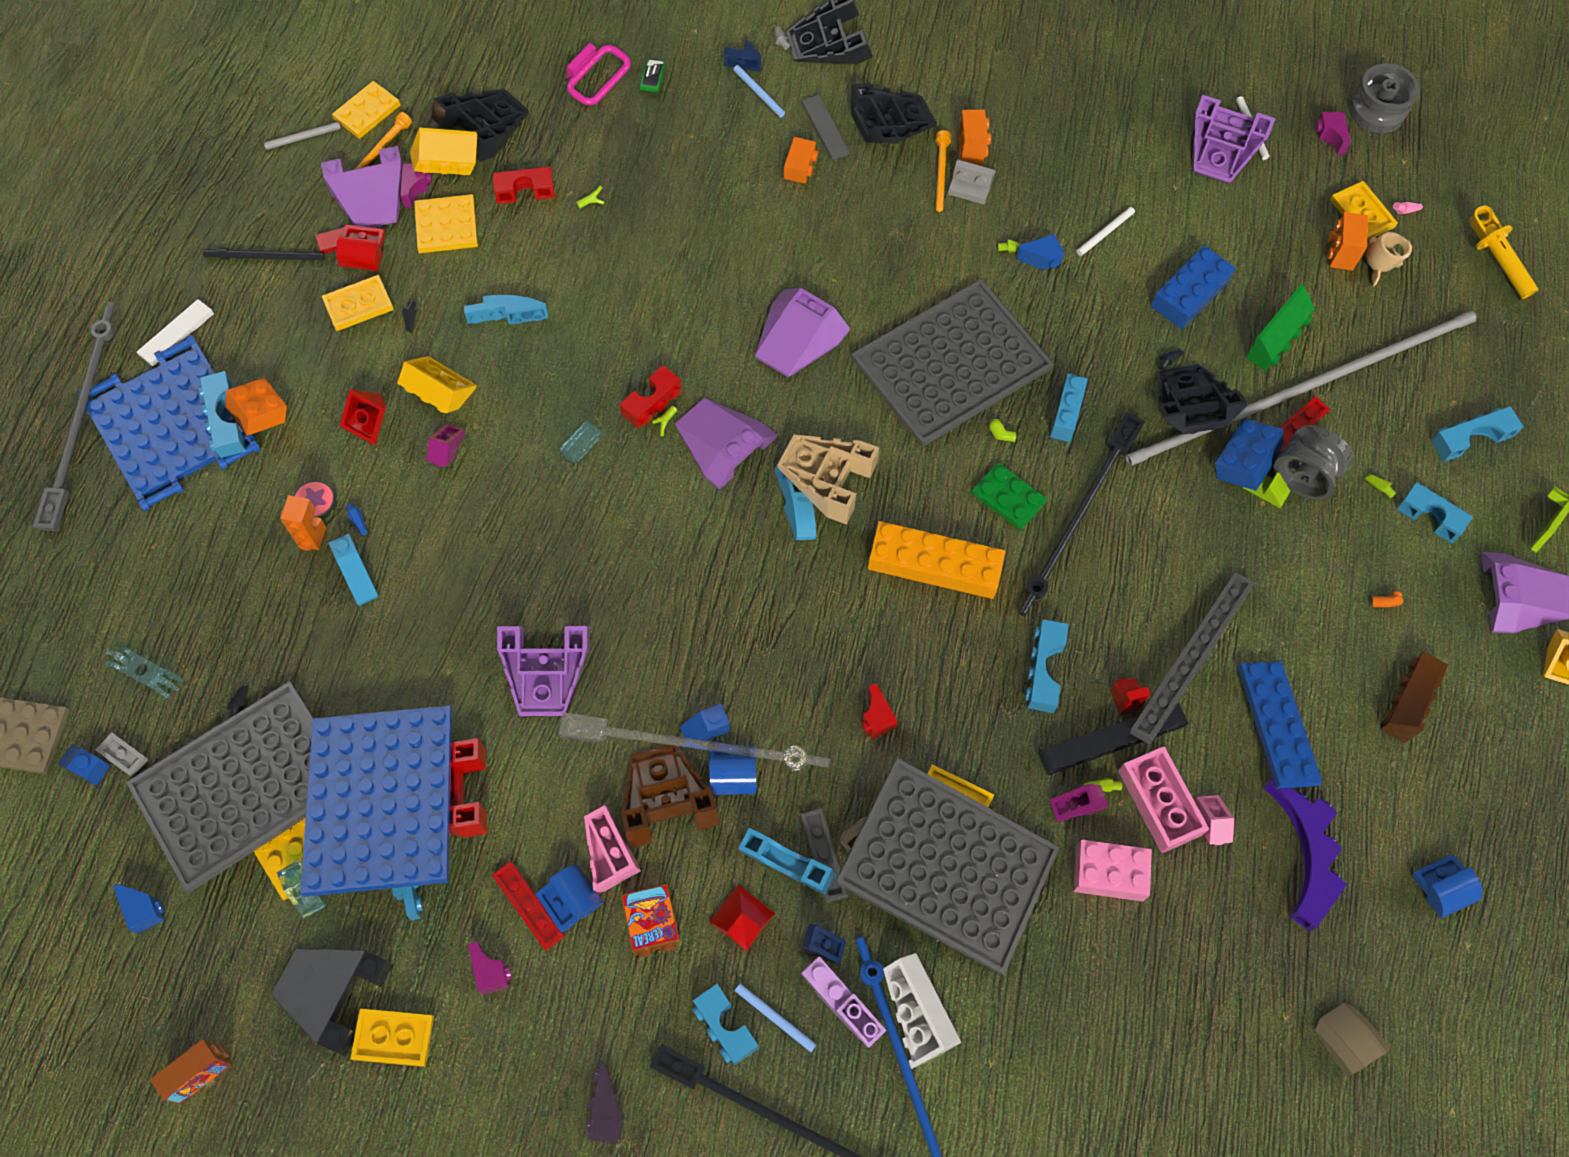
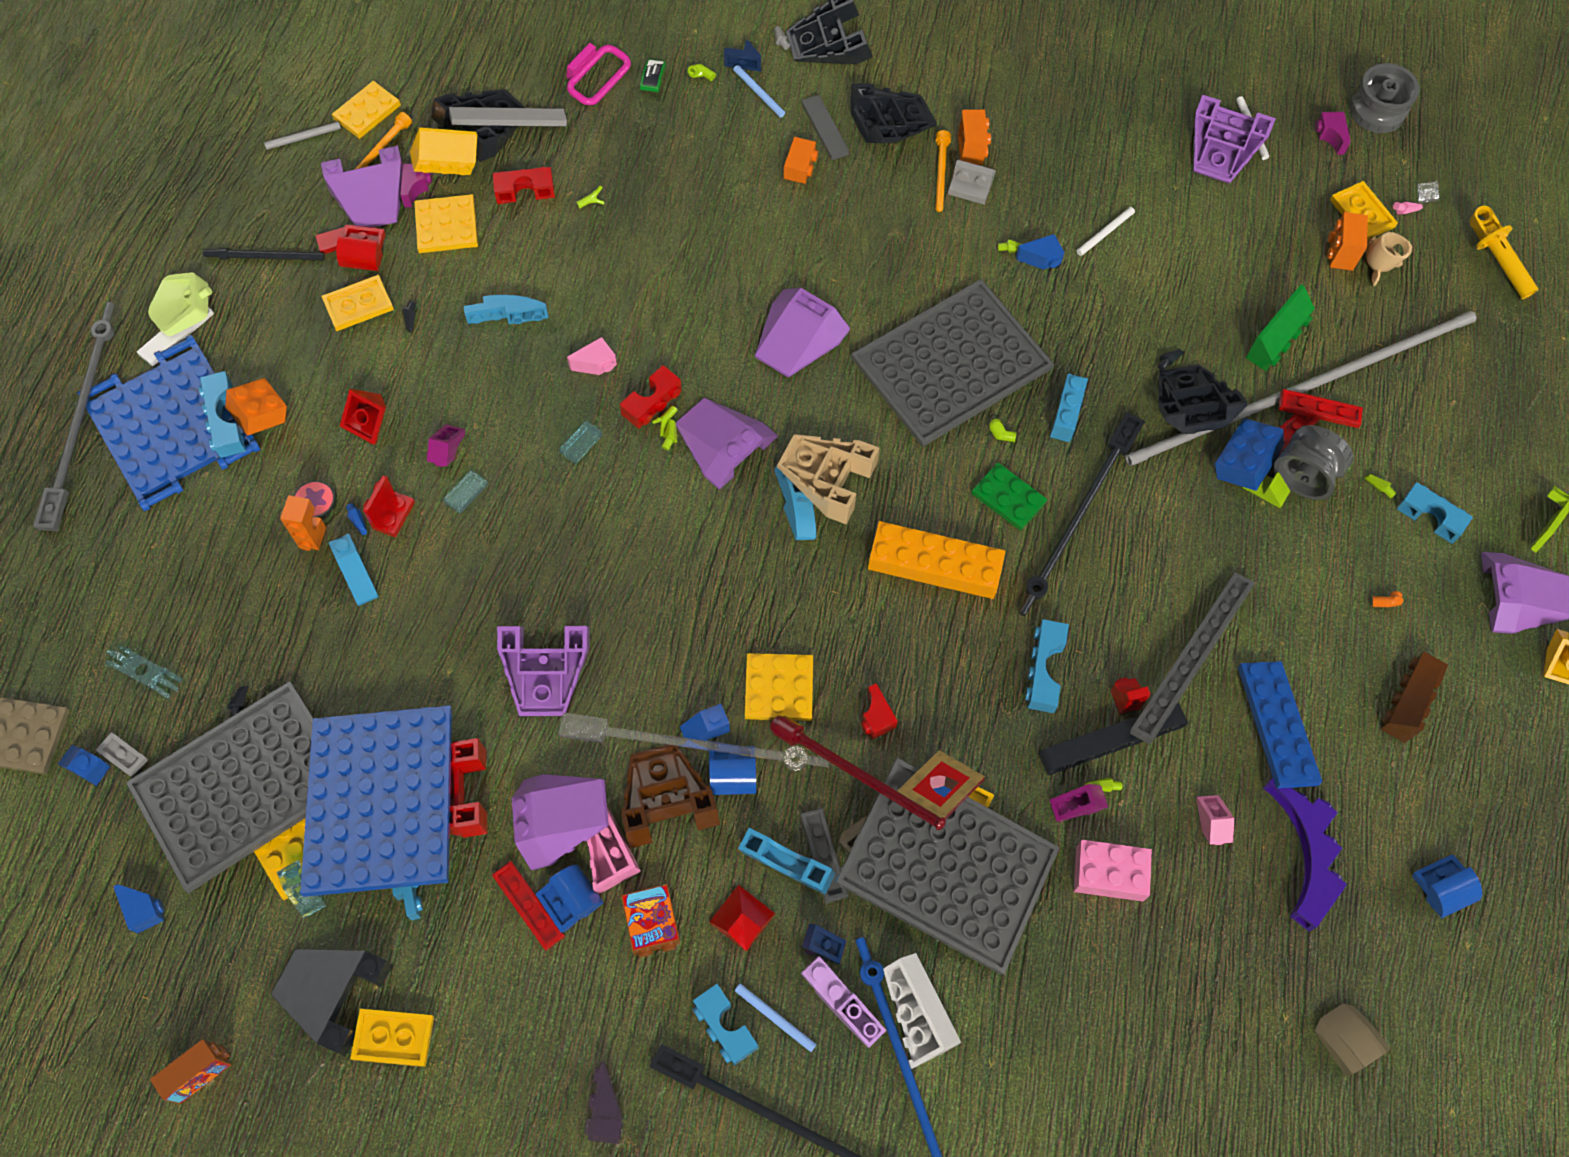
(179, 303): none -> yellowish green animal
(386, 508): none -> red bracket
(435, 383): yellow slope -> none
(465, 492): none -> clear light blue tile
(488, 973): magenta arch -> none
(507, 116): none -> light grey tile
(556, 815): none -> medium lavender wedge
(593, 358): none -> bright pink slope
(670, 435): none -> lime bar
(701, 71): none -> lime arm
(779, 686): none -> yellow plate
(929, 793): none -> flag
(1163, 799): bright pink brick -> none
(1193, 287): blue brick -> none
(1320, 408): none -> red tile
(1428, 192): none -> clear tile
(1497, 425): dark azure arch -> none

